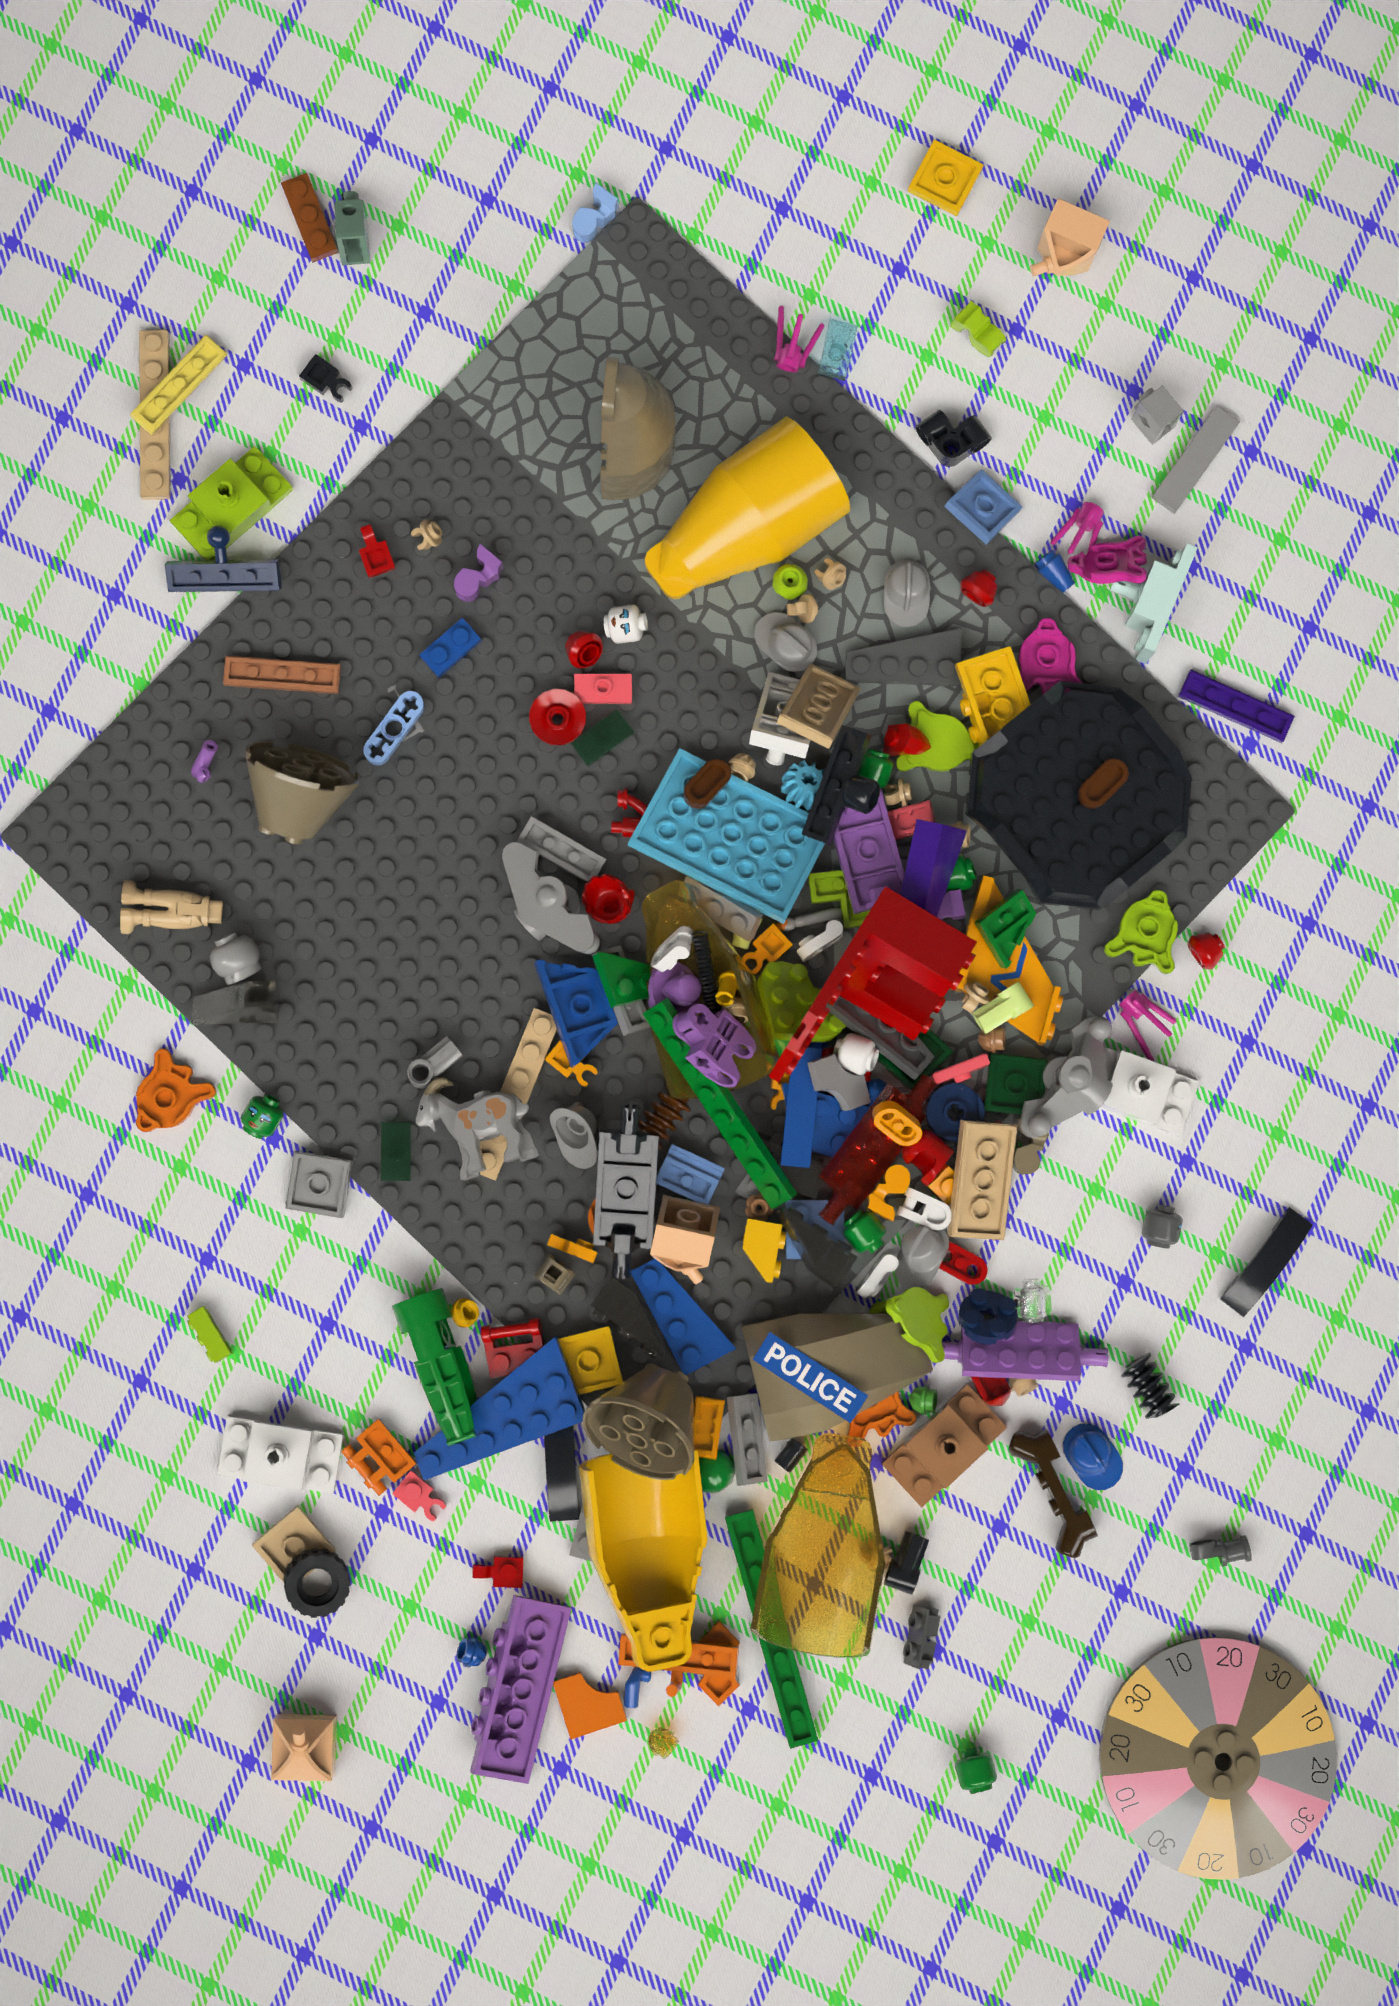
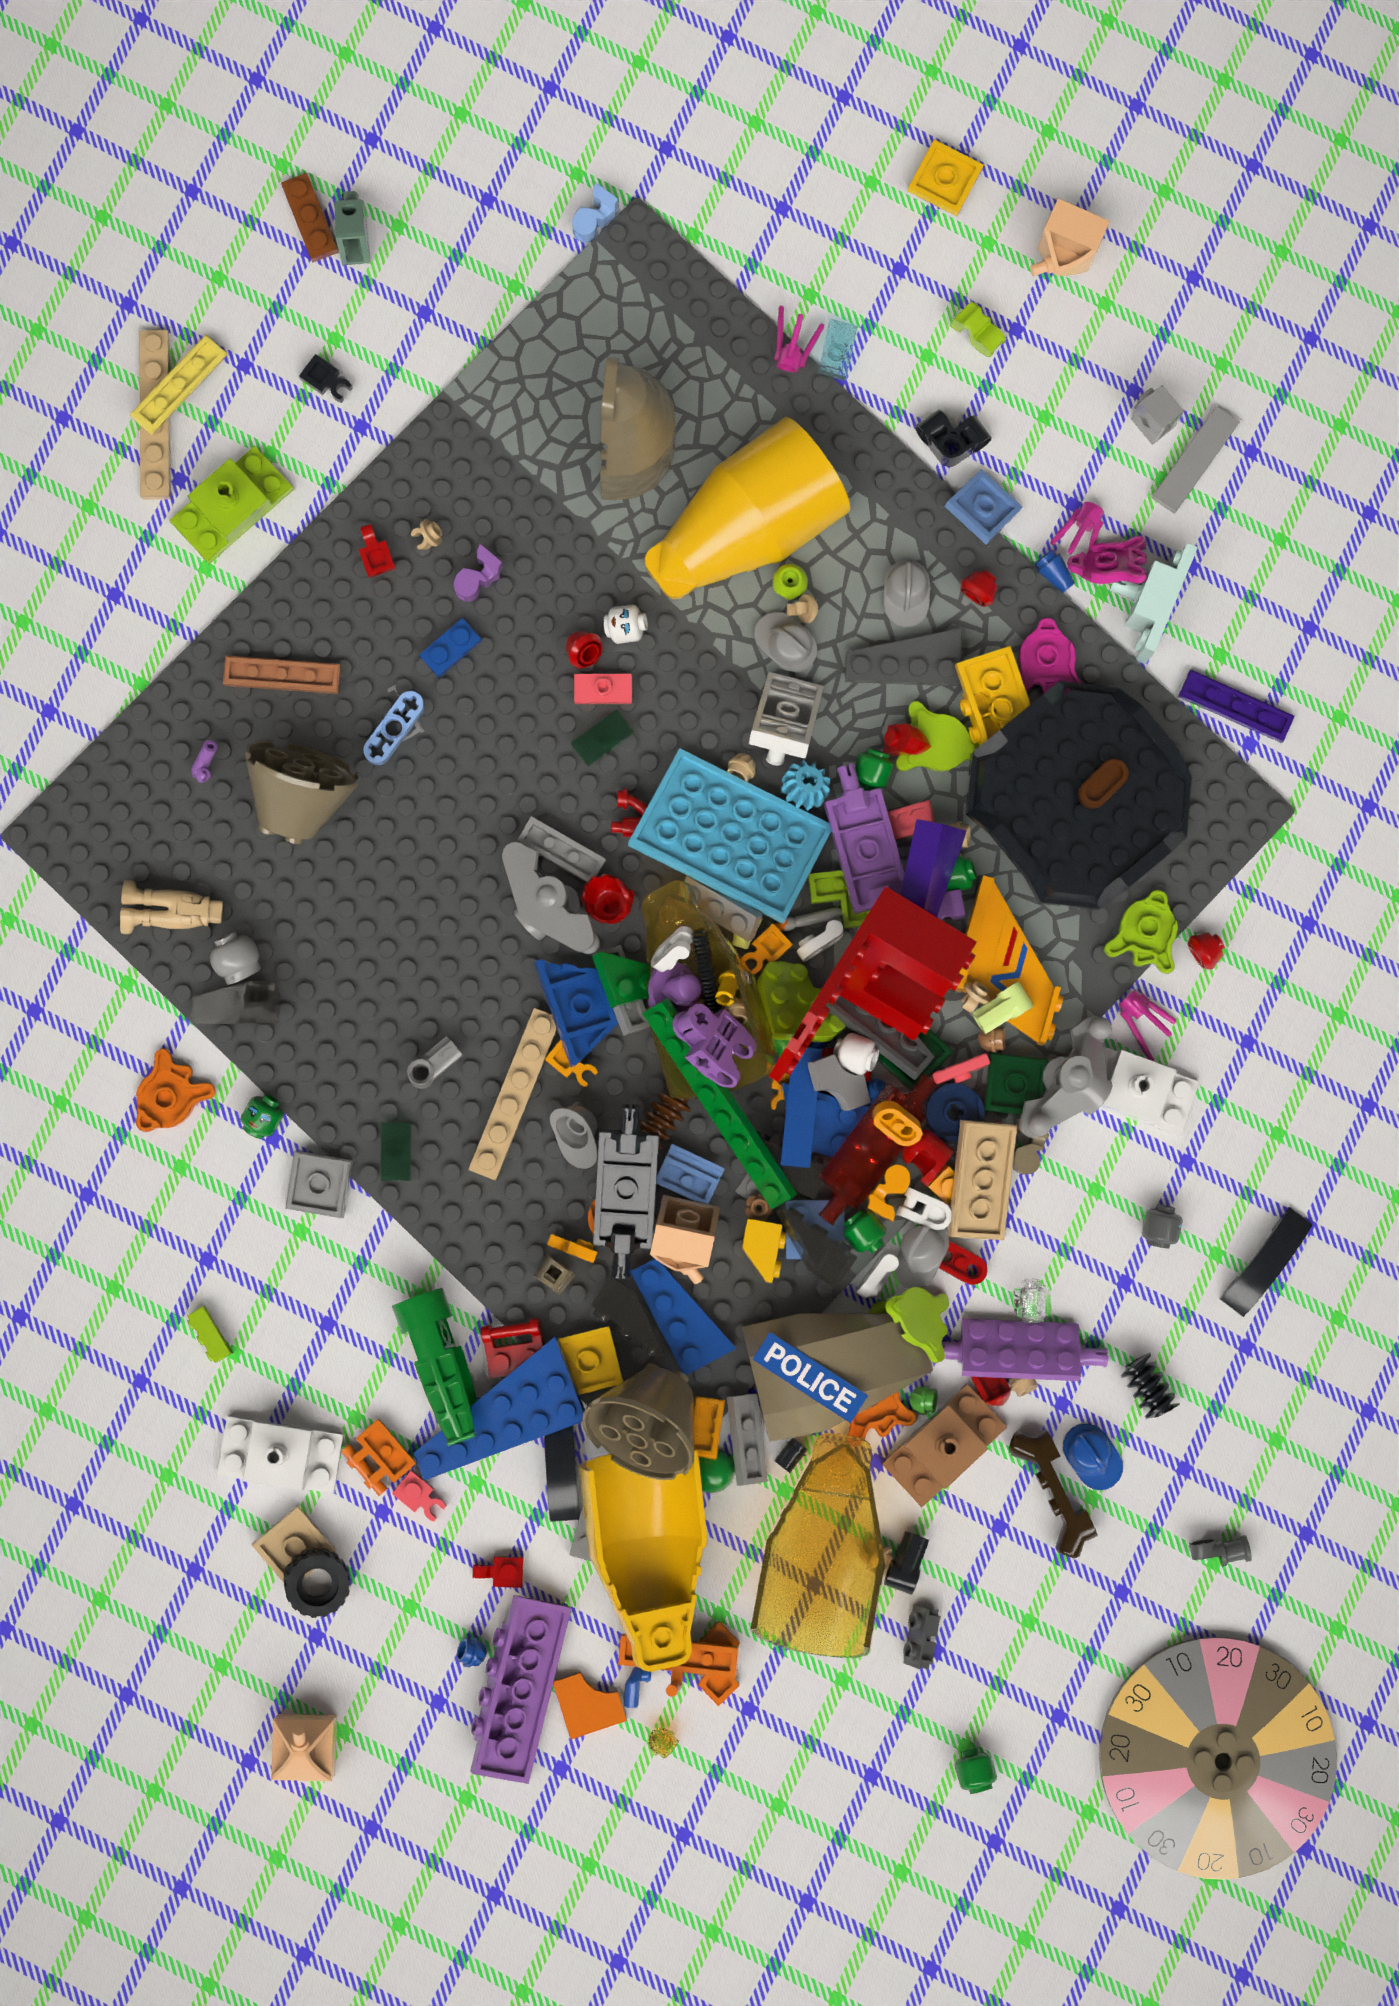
(222, 573): dark blue plate -> none
(469, 1309): yellow plate -> none
(478, 1121): light grey animal -> none
(557, 703): red dish -> none
(707, 783): reddish brown tile -> none
(779, 1660): green plate -> none
(819, 705): tan tile -> none
(834, 575): tan plate -> none
(842, 786): black plate -> none
(898, 793): tan plate -> none
(991, 1303): dark blue plate -> none
(1006, 925): green wing -> none

